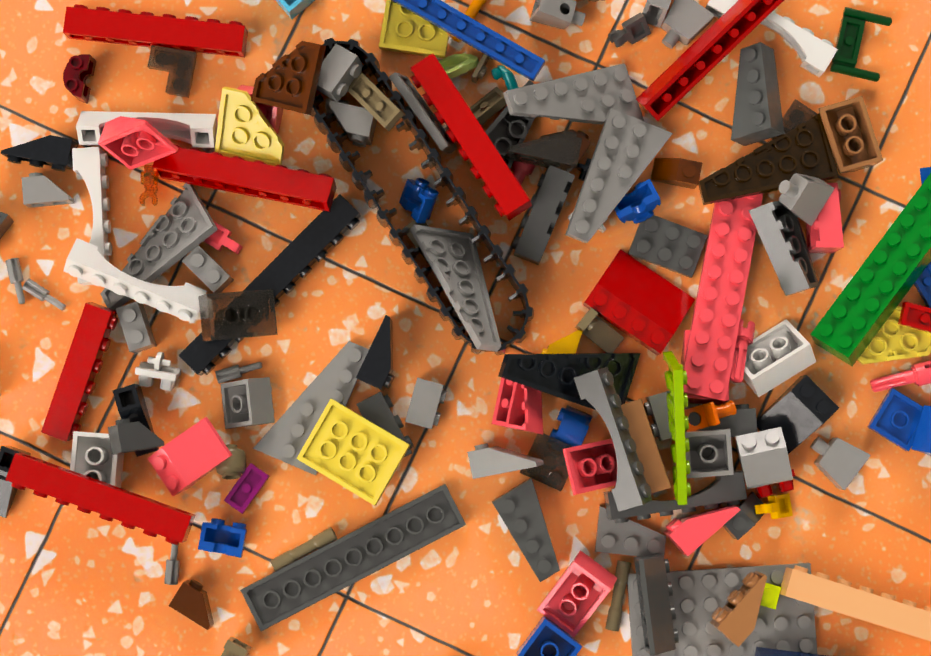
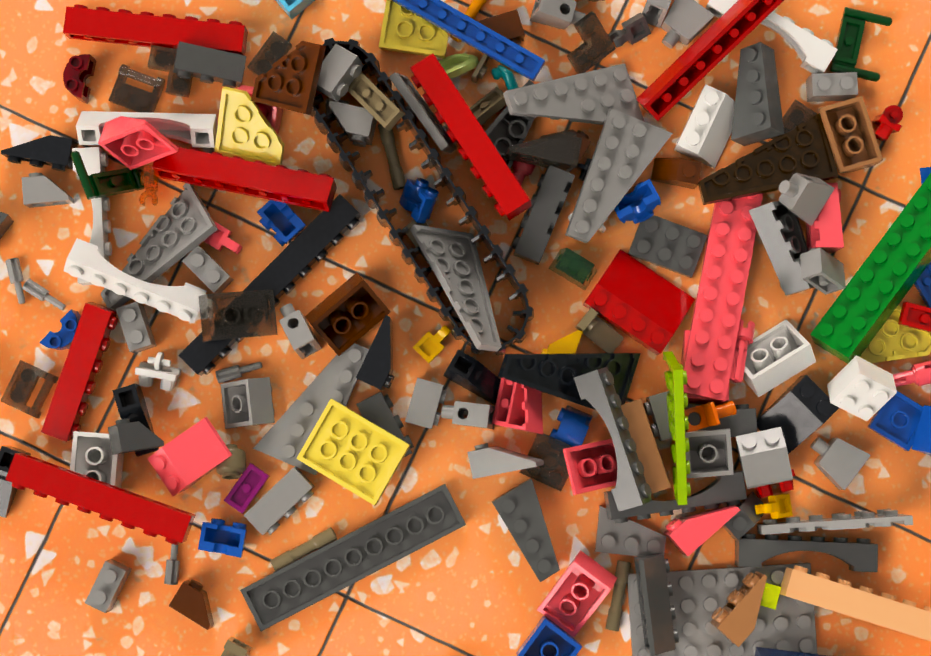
(22, 386): none -> clear smoke plate
(63, 339): none -> blue cylinder
(107, 182): none -> dark green plate
(108, 585): none -> light grey brick
(133, 97): none -> clear smoke plate
(209, 65): none -> dark grey brick
(270, 52): none -> clear smoke plate
(280, 501): none -> light grey brick
(282, 220): none -> blue cylinder
(301, 337): none -> light grey torso
(347, 314): none -> reddish brown slope
(395, 170): none -> dark tan piece
(430, 346): none -> yellow plate
(473, 376): none -> black slope
(478, 414): none -> light grey torso
(507, 25): none -> reddish brown slope
(573, 268): none -> clear green torso
(595, 45): none -> clear smoke plate
(707, 127): none -> white slope
(822, 271): none -> light grey brick
(831, 87): none -> light grey brick
(839, 521): none -> light grey wing
(859, 555): none -> dark grey arch
(861, 388): none -> white brick
(888, 122): none -> red hips

